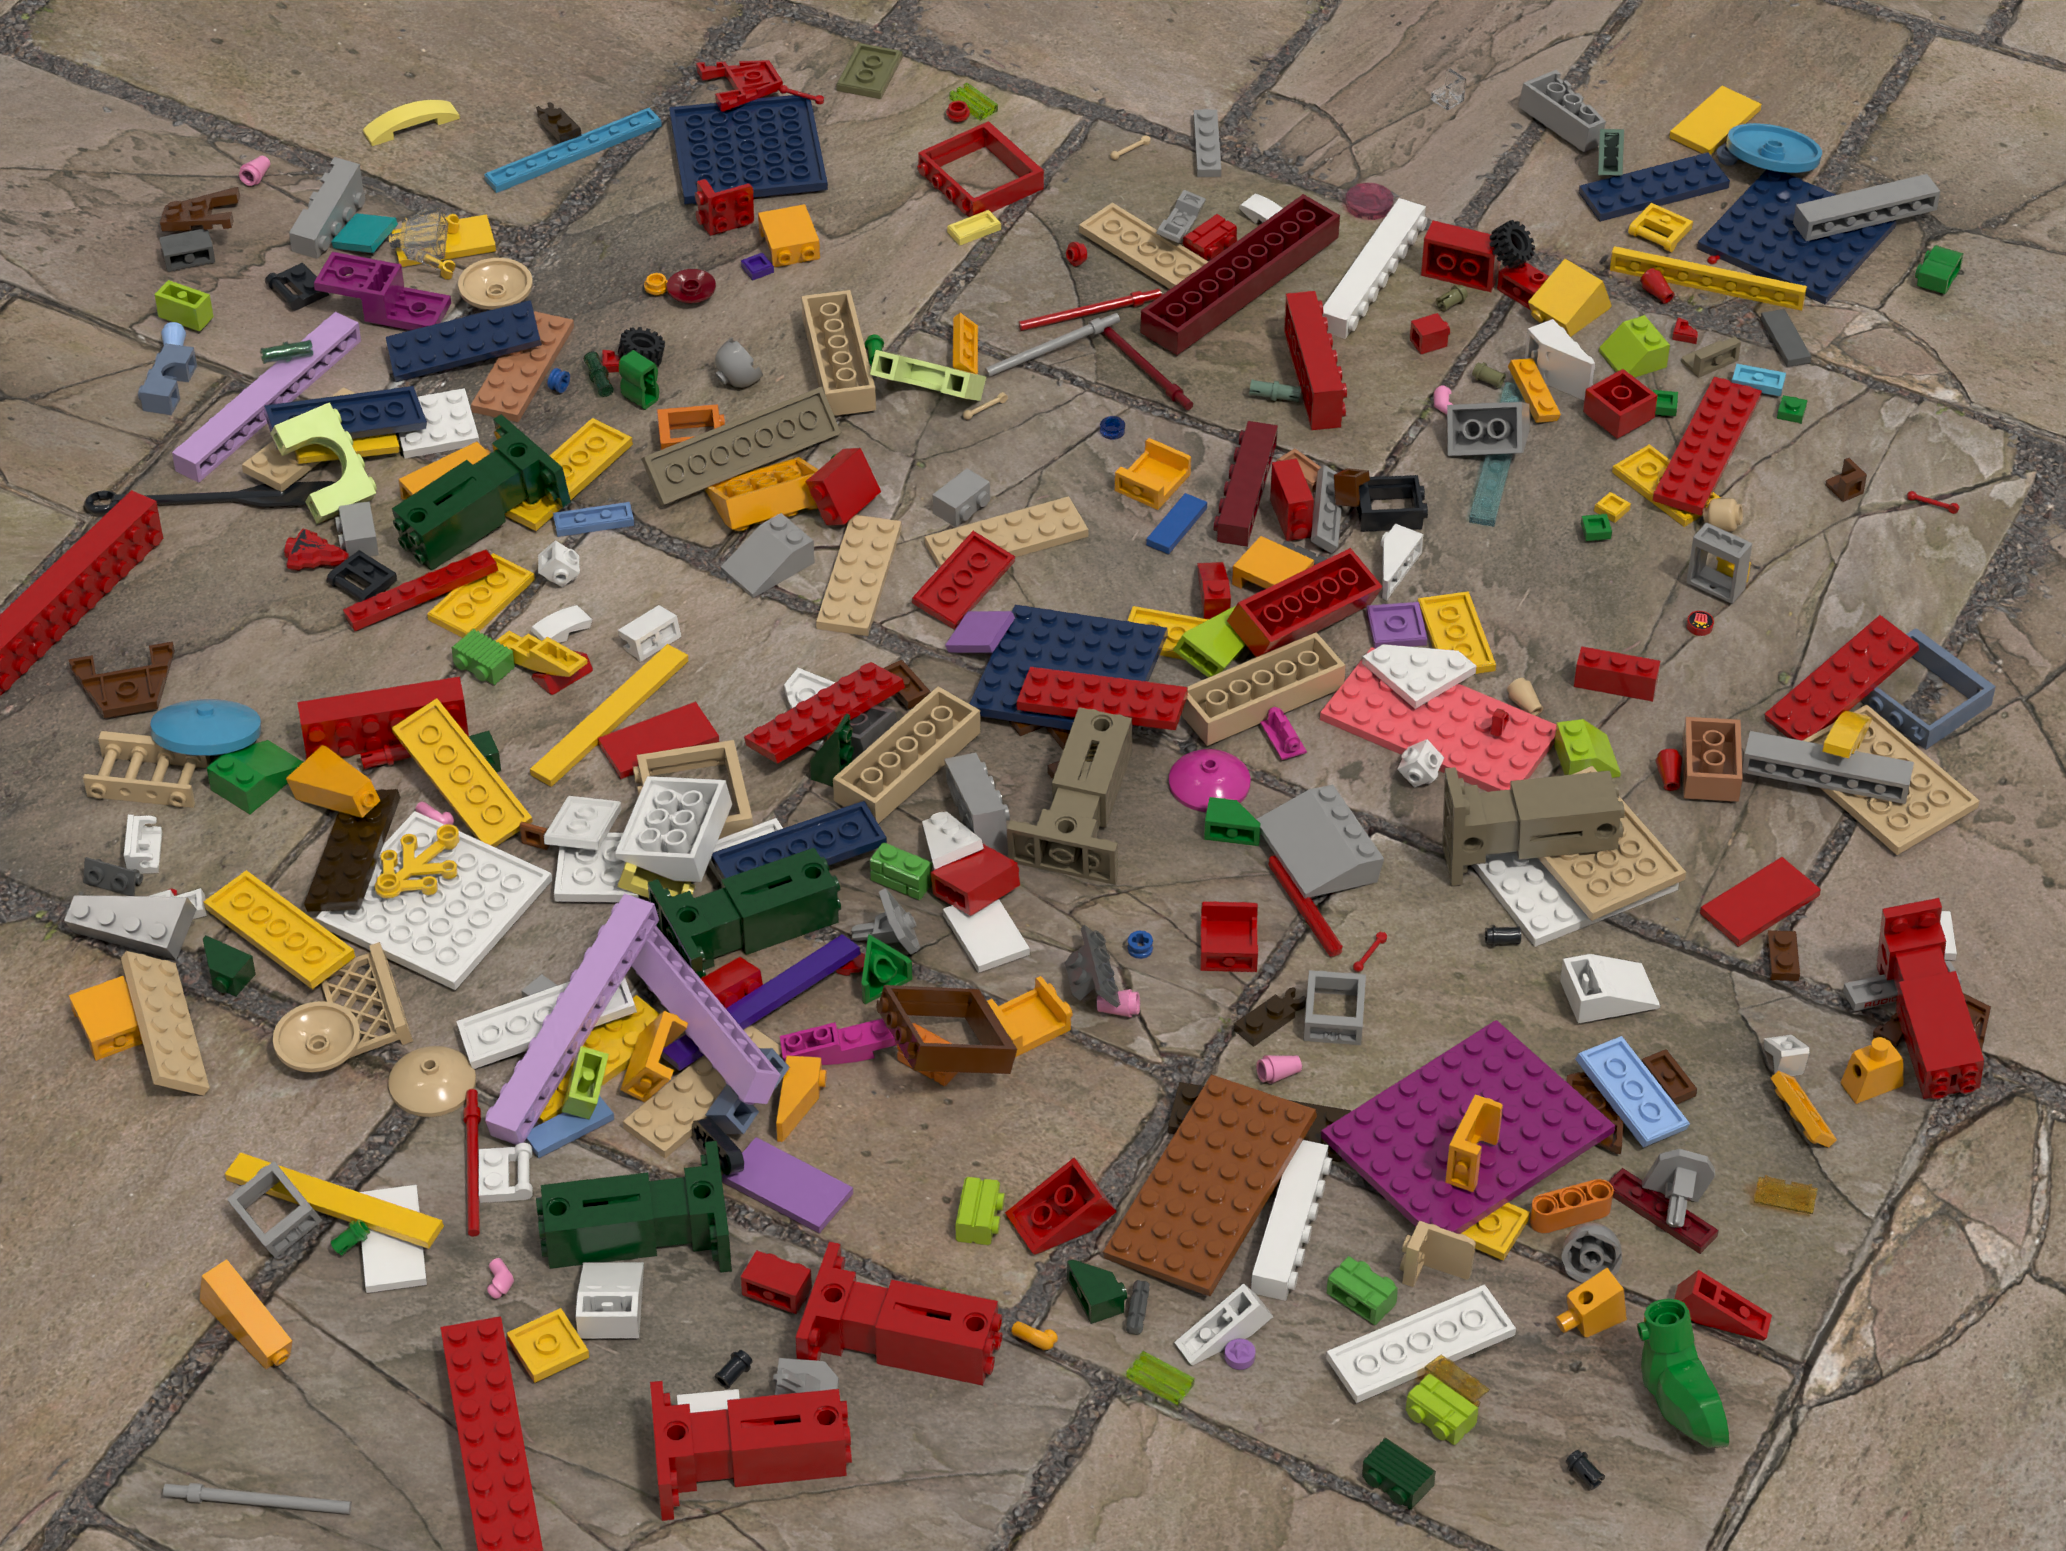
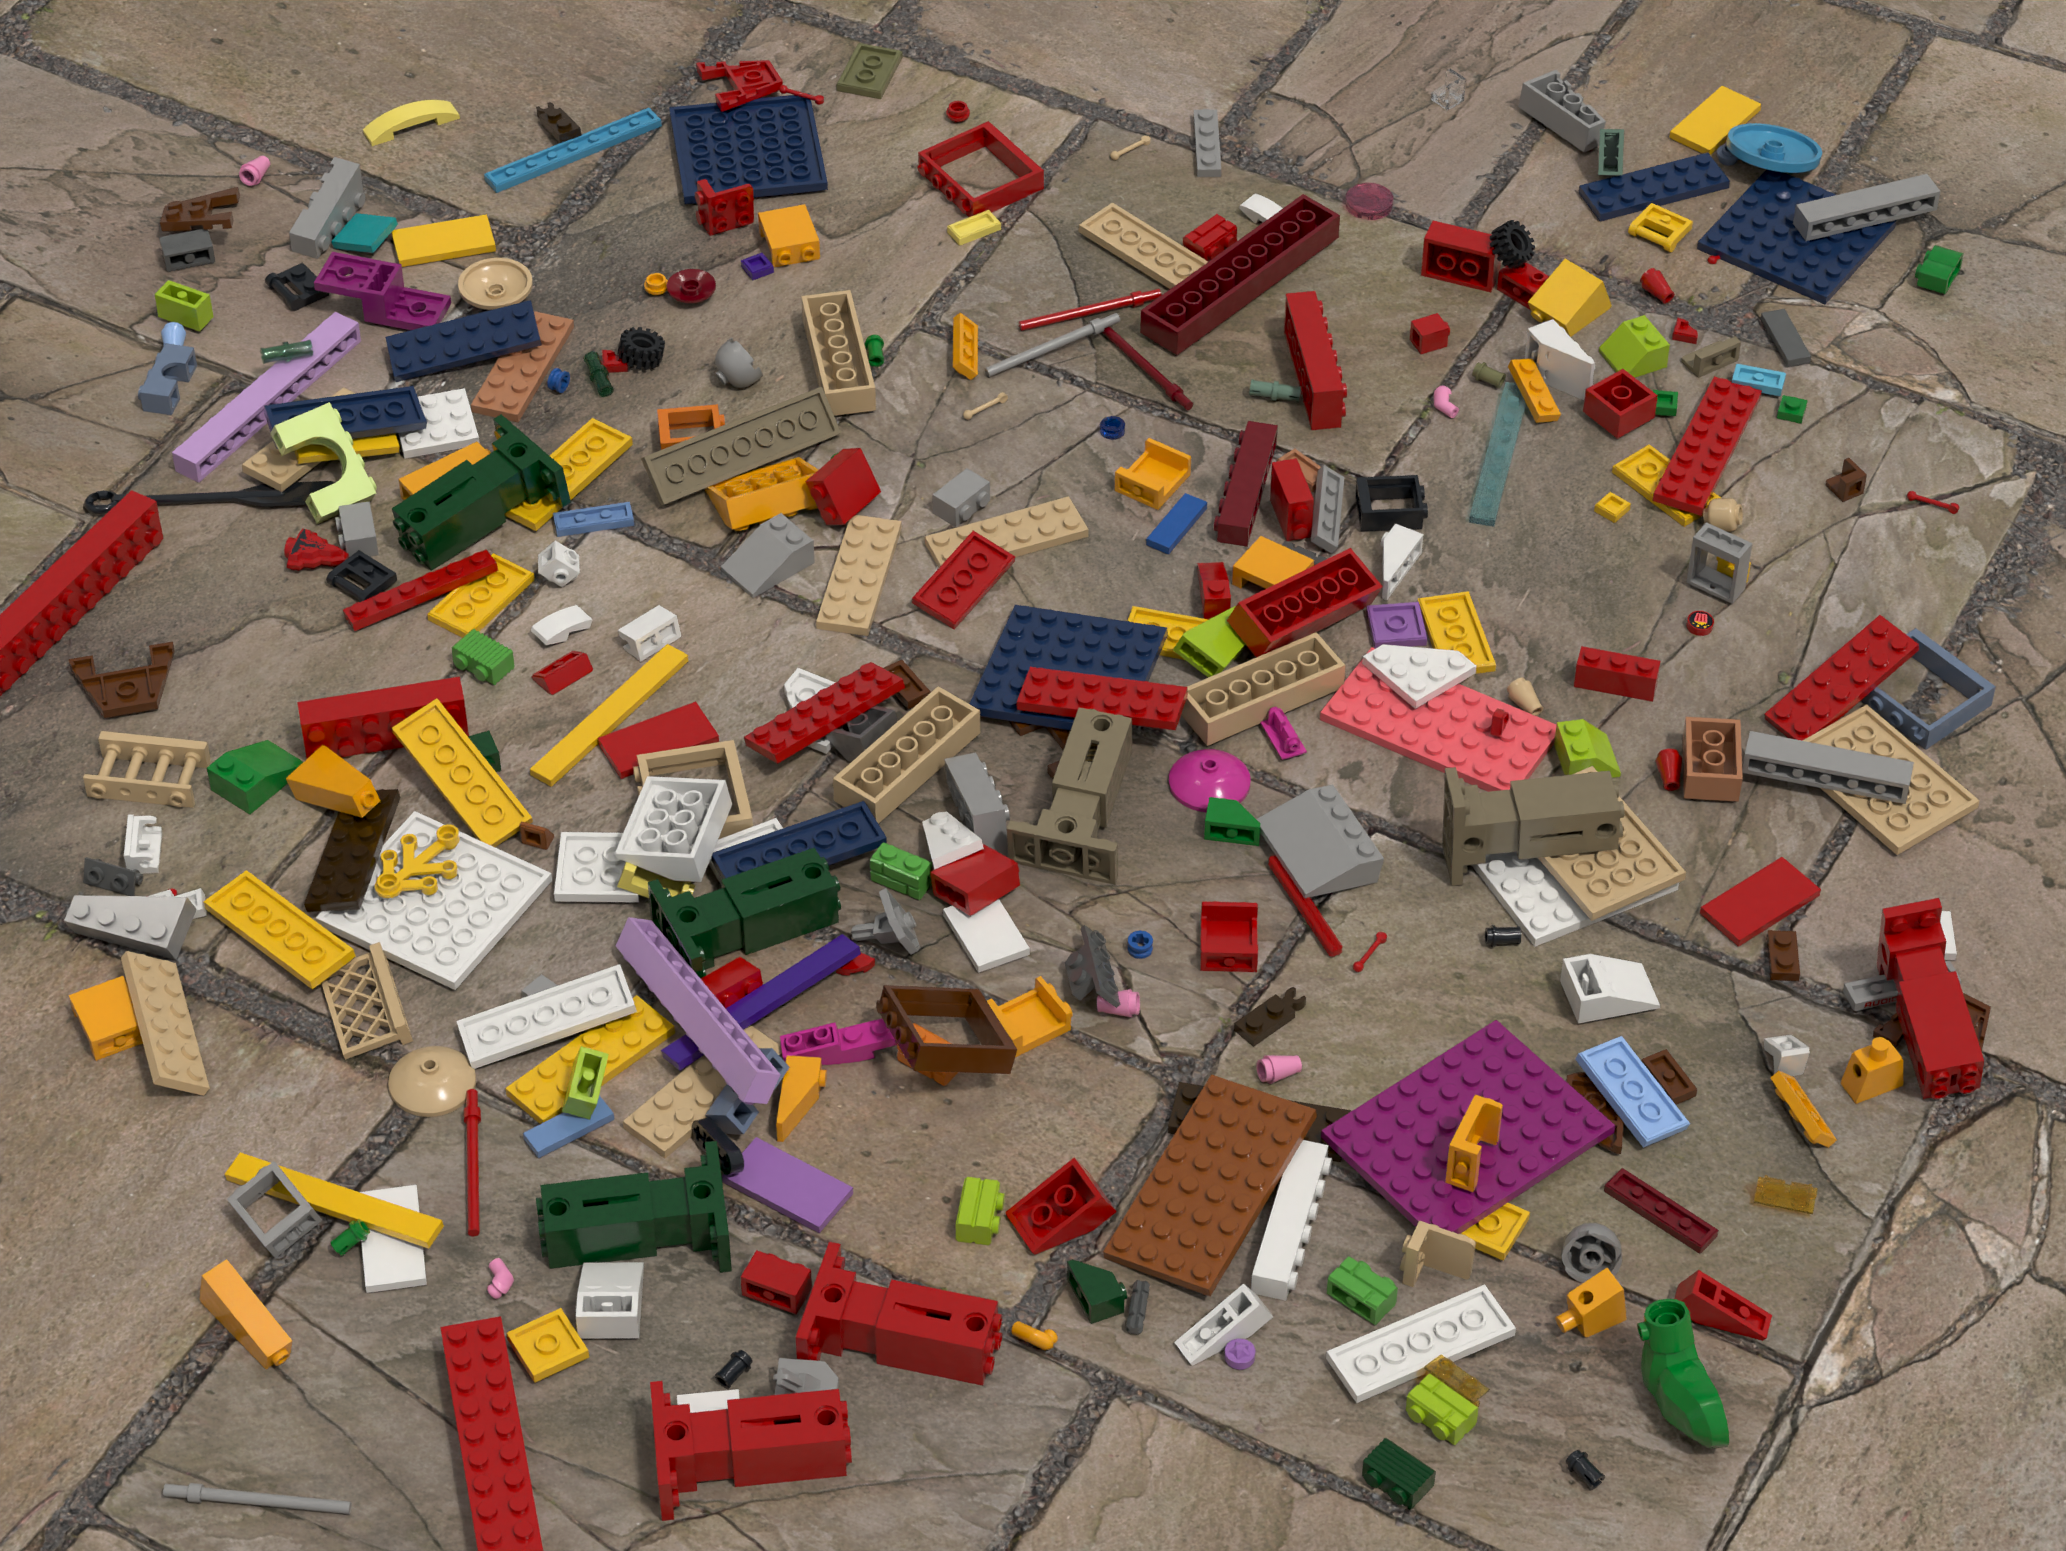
(205, 727): dark azure dish -> none
(228, 966): dark green slope -> none
(316, 1036): tan dish -> none
(385, 755): red pin -> none
(425, 238): clear torso -> none
(425, 809): bright pink arm -> none
(495, 1174): white plate -> none
(544, 655): yellow slope -> none
(571, 1020): lavender brick -> none
(582, 822): white tile -> none
(639, 379): green brick -> none
(645, 1073): light orange panel -> none
(833, 753): dark green slope -> none
(883, 967): green slope -> none
(928, 375): yellowish green arch -> none
(976, 100): clear neon green tile -> none
(980, 632): medium lavender tile -> none
(1076, 253): red plate -> none
(1164, 1374): clear neon green tile -> none
(1182, 217): light grey slope -> none
(1347, 486): reddish brown panel -> none
(1347, 1029): light grey window -> none
(1373, 267): white brick -> none
(1421, 763): white brick -> none
(1456, 295): olive pin -> none
(1487, 428): light grey slope -> none
(1571, 1206): orange beam -> none
(1596, 527): green plate -> none
(1682, 1178): light grey piece -> none
(1710, 278): yellow plate -> none
(1847, 734): yellow slope -> none

